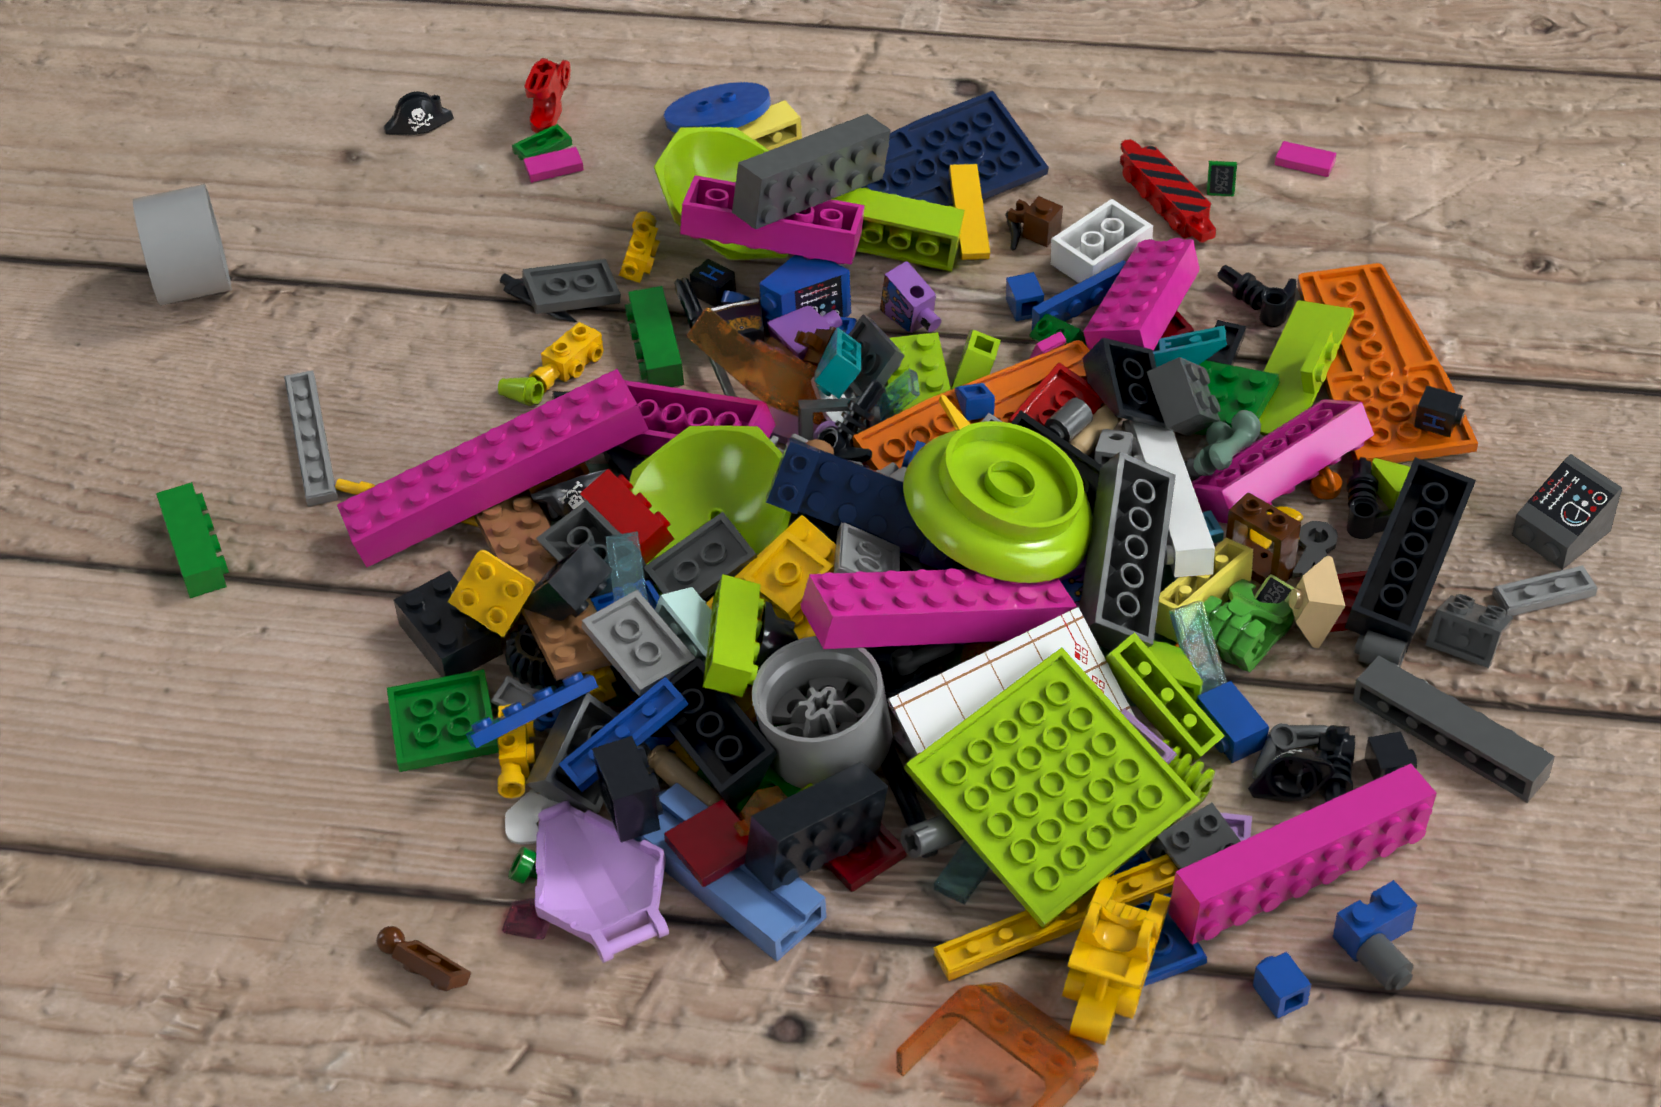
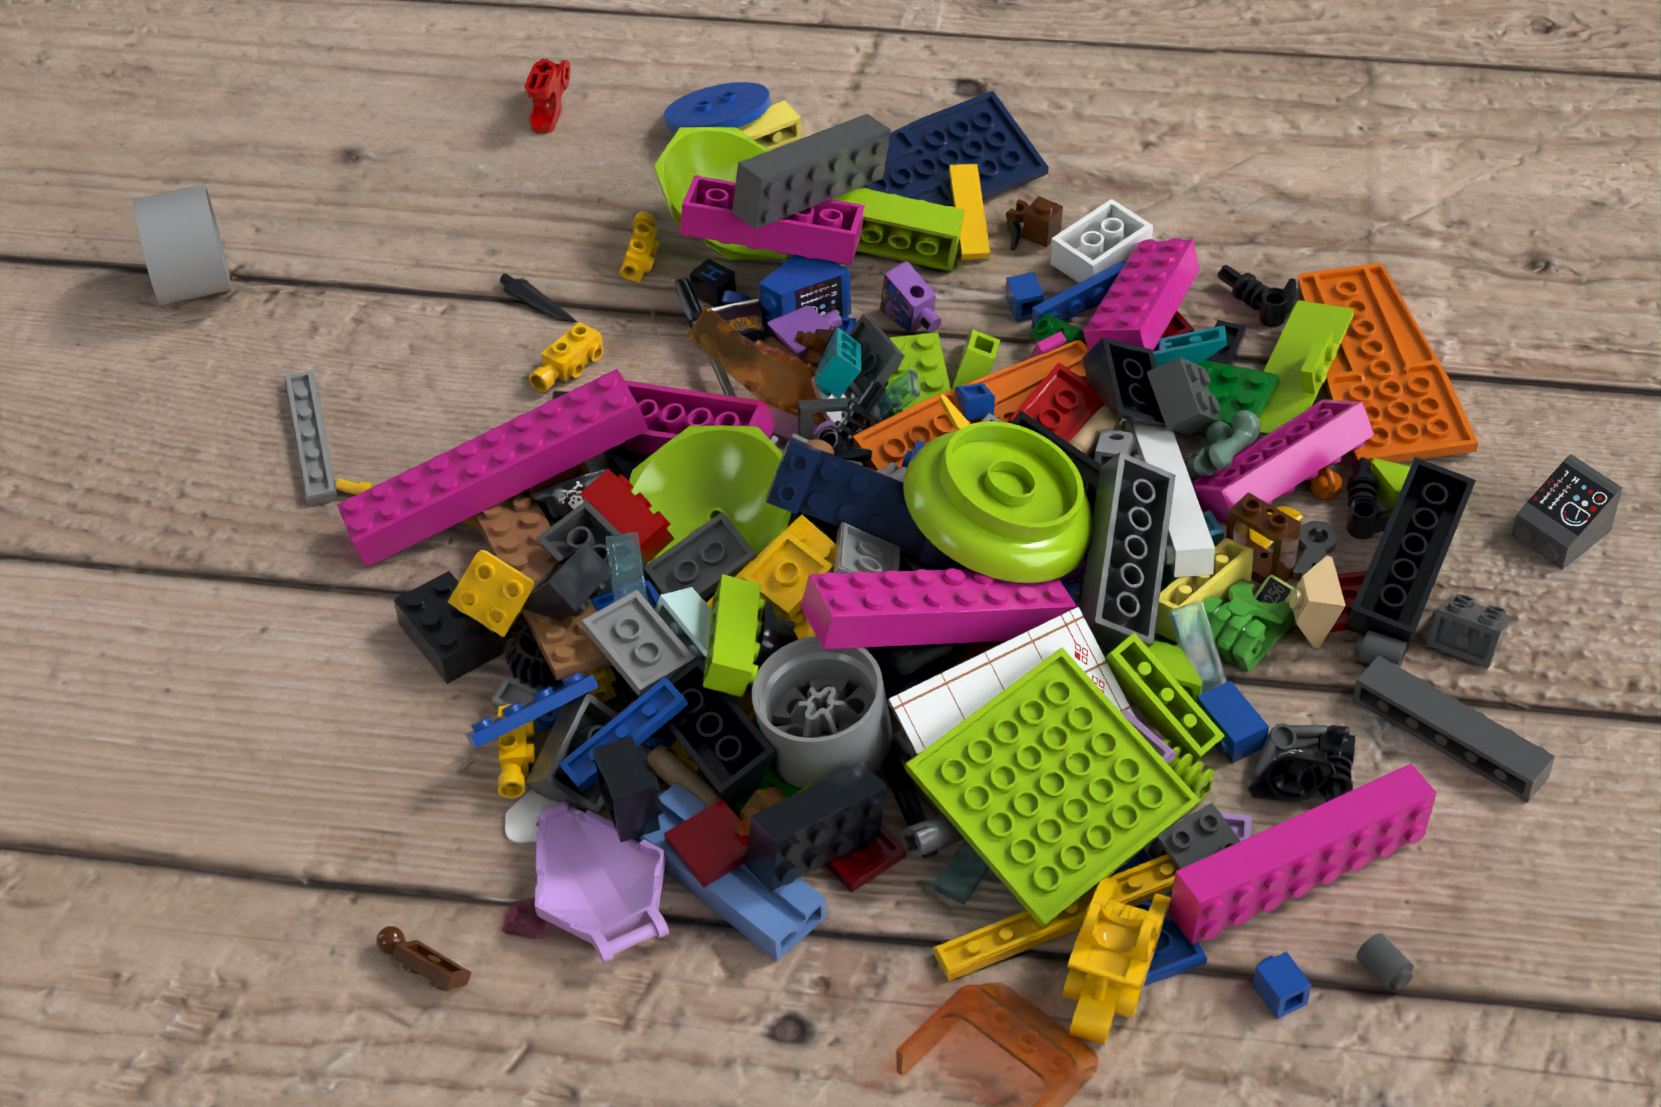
(191, 539): green brick -> none
(417, 114): black hat -> none
(435, 715): green plate -> none
(523, 390): lime cone -> none
(523, 866): green tile -> none
(544, 142): green tile -> none
(553, 164): dark pink tile -> none
(571, 286): dark grey plate -> none
(655, 337): green brick -> none
(1070, 419): dark grey brick -> none
(1167, 191): red hinge -> none
(1221, 178): slope -> none
(1305, 159): dark pink tile -> none
(1387, 913): blue brick -> none
(1388, 753): black brick -> none
(1439, 411): black brick -> none
(1545, 591): light grey tile -> none

